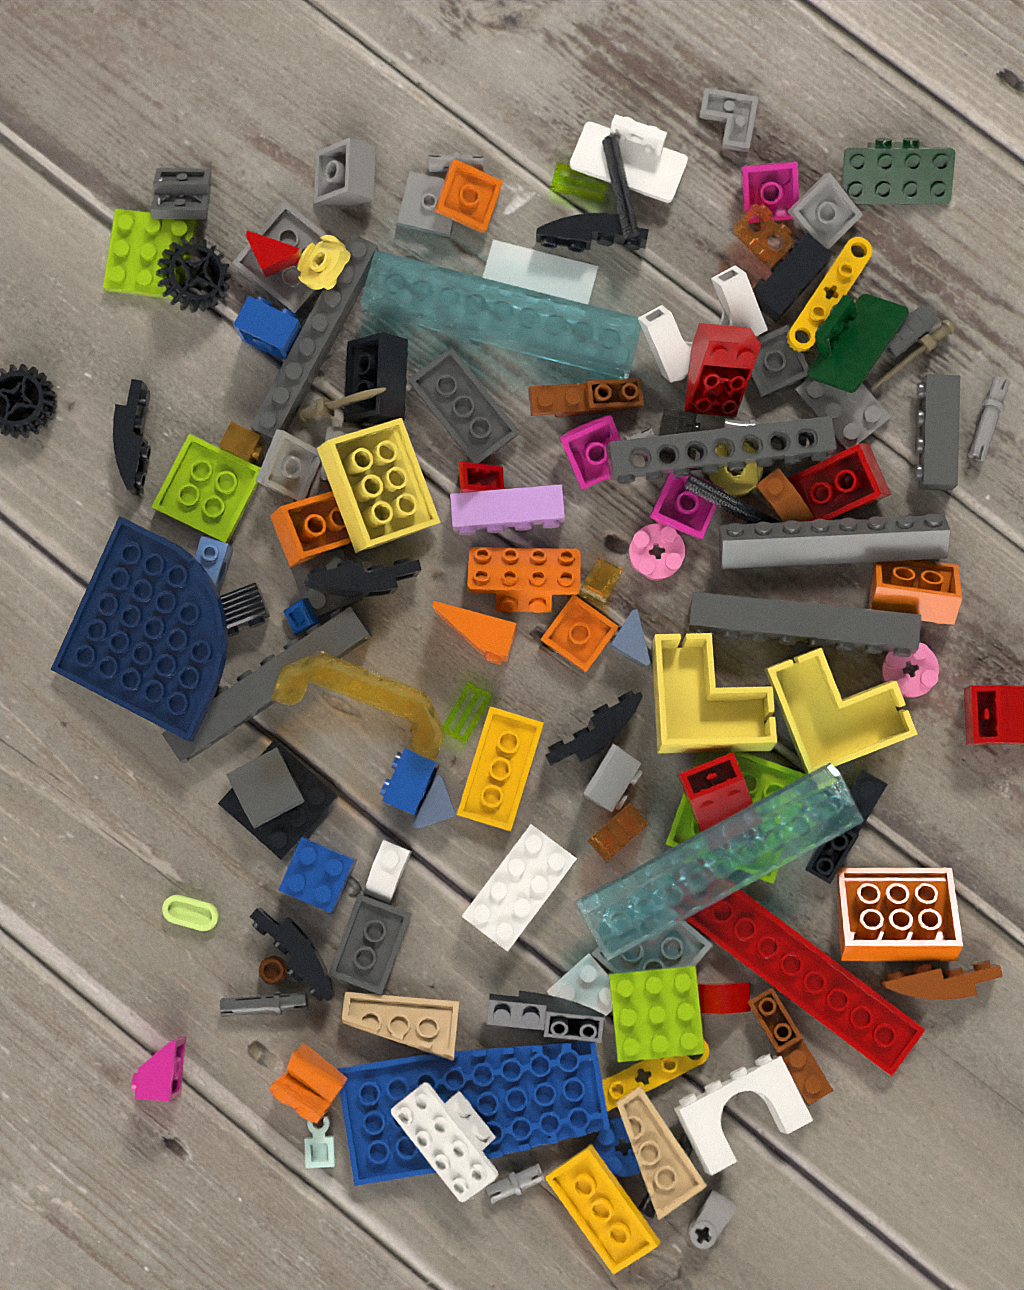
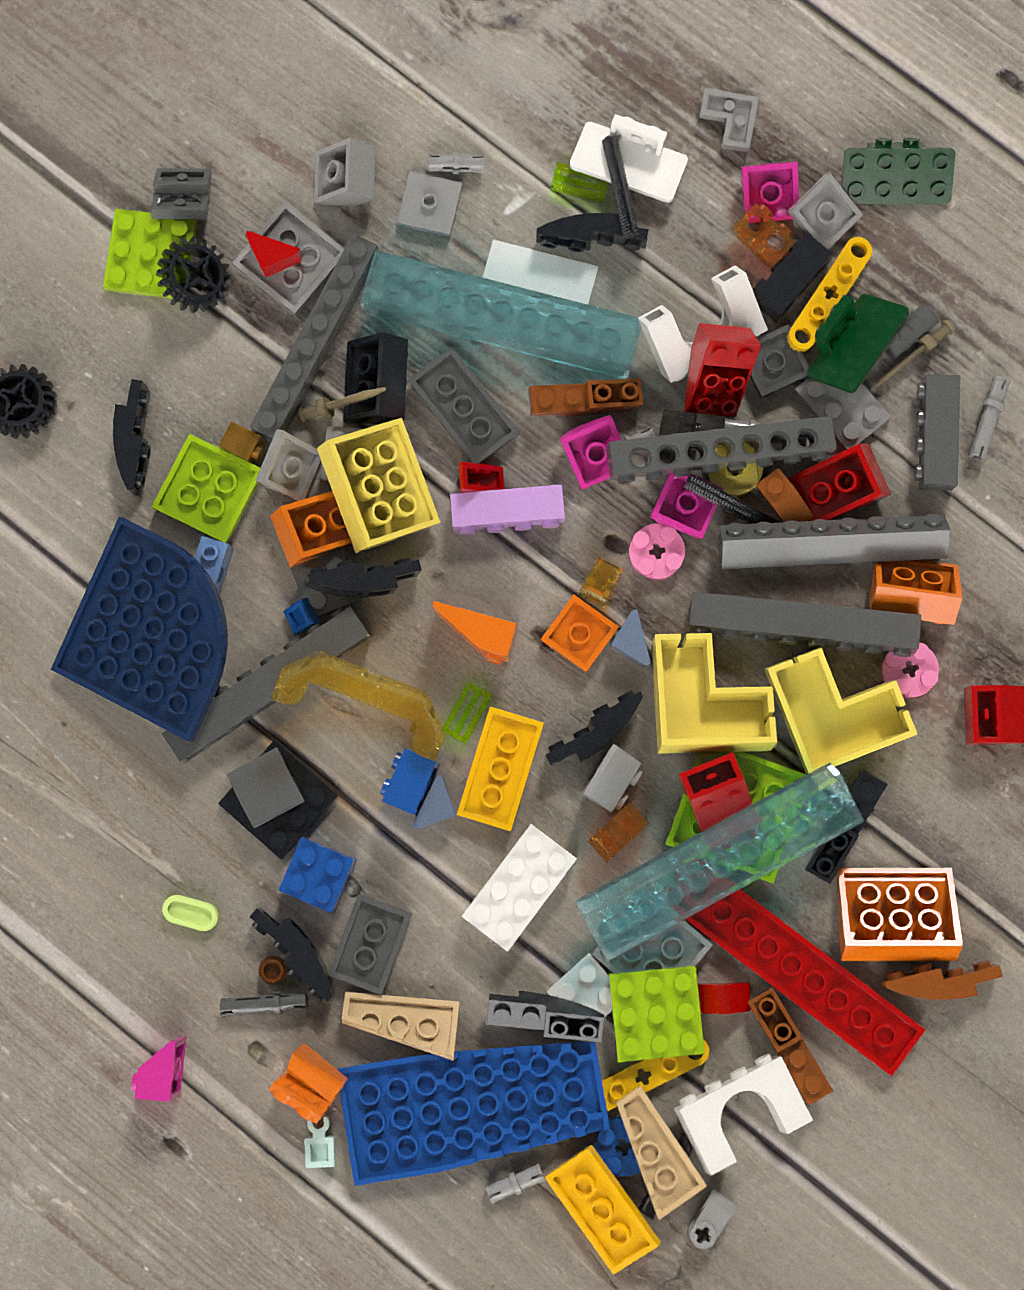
(244, 608): black brick -> none
(267, 327): blue brick -> none
(333, 258): light yellow plate -> none
(386, 871): white slope -> none
(449, 1138): white bracket -> none
(468, 196): orange plate -> none
(524, 576): orange bracket -> none

